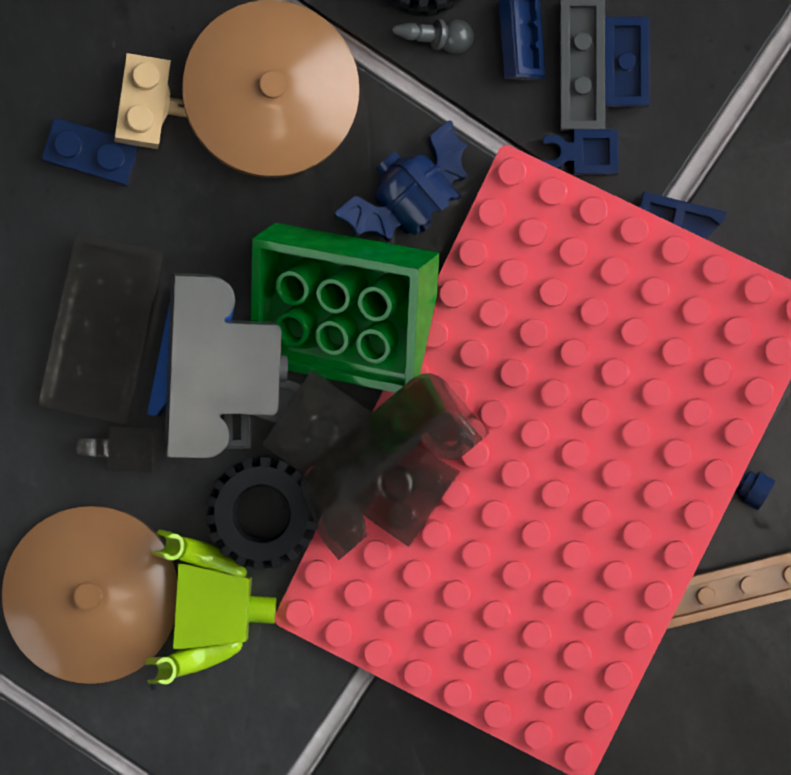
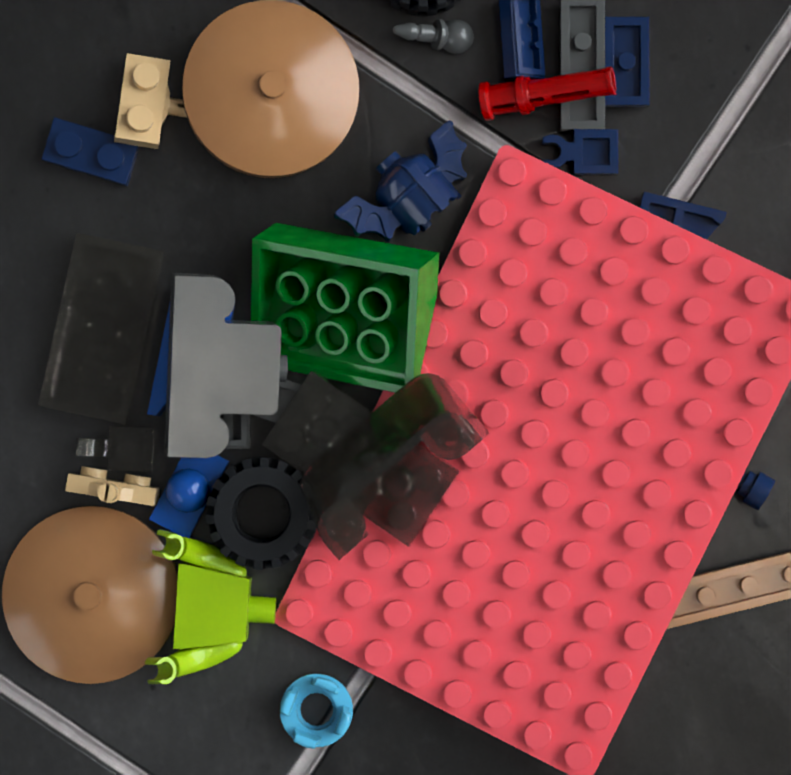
(94, 483): none -> tan plate
(187, 494): none -> blue tile
(313, 735): none -> medium azure piece
(527, 94): none -> red pin

